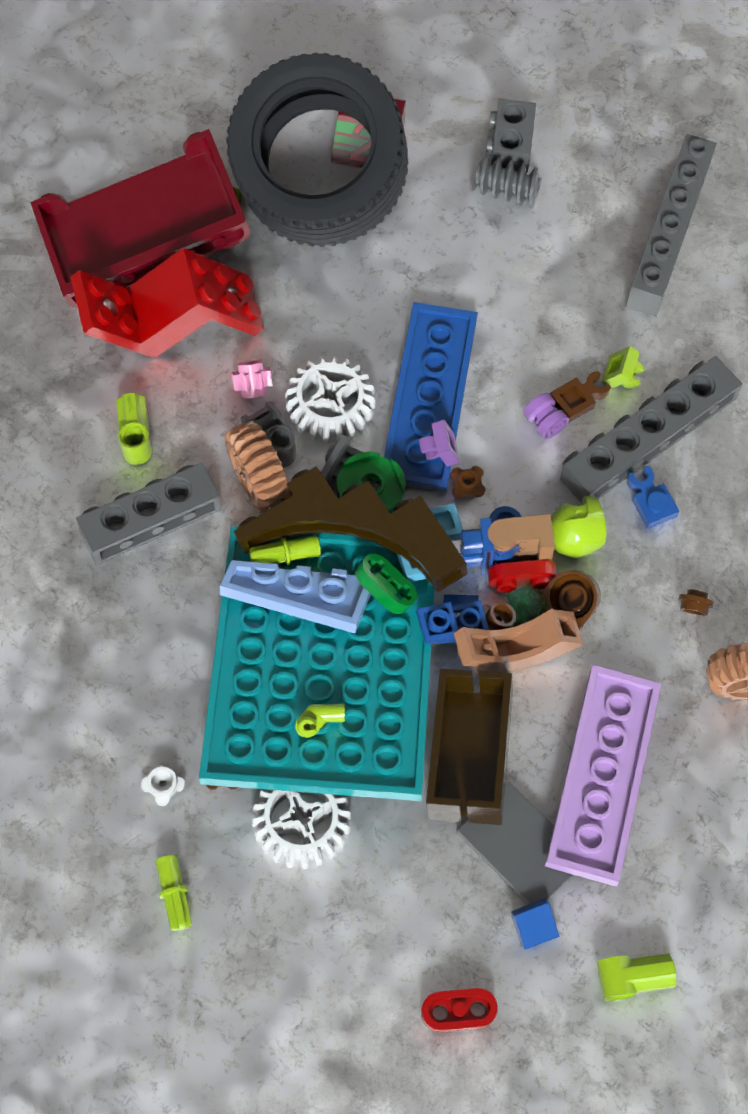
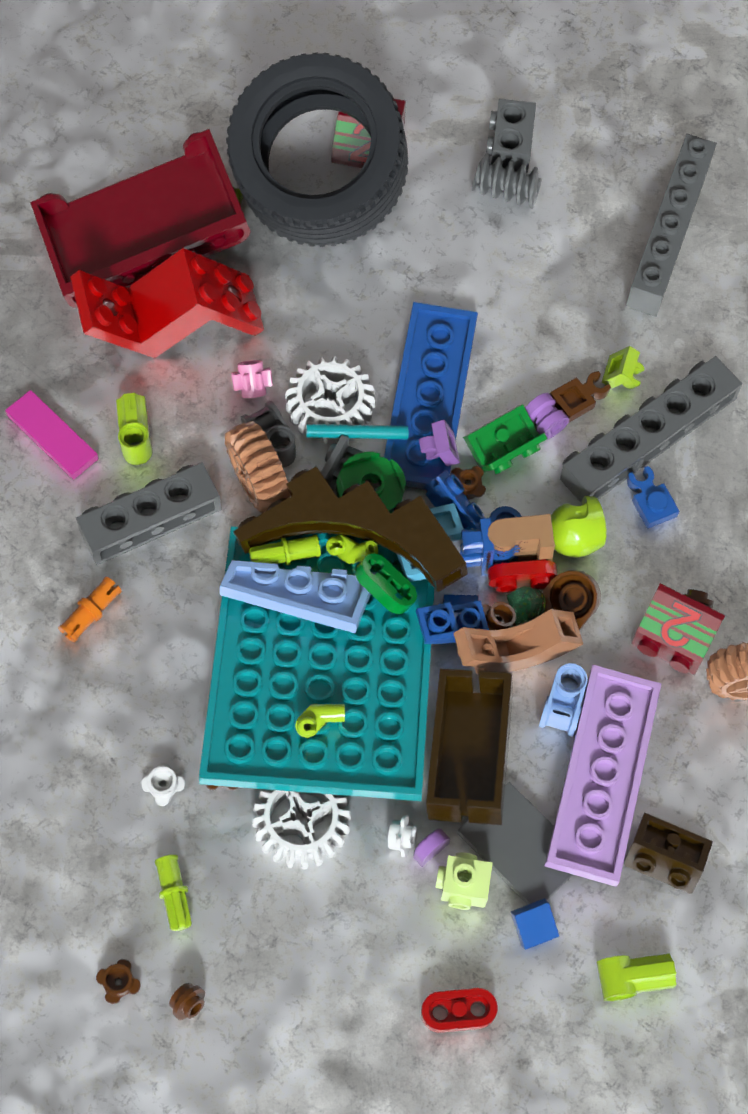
(52, 434): none -> dark pink tile
(90, 609): none -> orange pin
(108, 976): none -> reddish brown plate
(187, 1001): none -> reddish brown plate
(350, 550): none -> lime arm
(356, 431): none -> teal bar
(402, 835): none -> white plate
(431, 846): none -> medium lavender tile
(451, 491): none -> blue hinge
(469, 893): none -> yellowish green brick
(504, 439): none -> green bracket
(564, 705): none -> light blue piece
(668, 853): none -> dark brown bracket
(677, 630): none -> slope

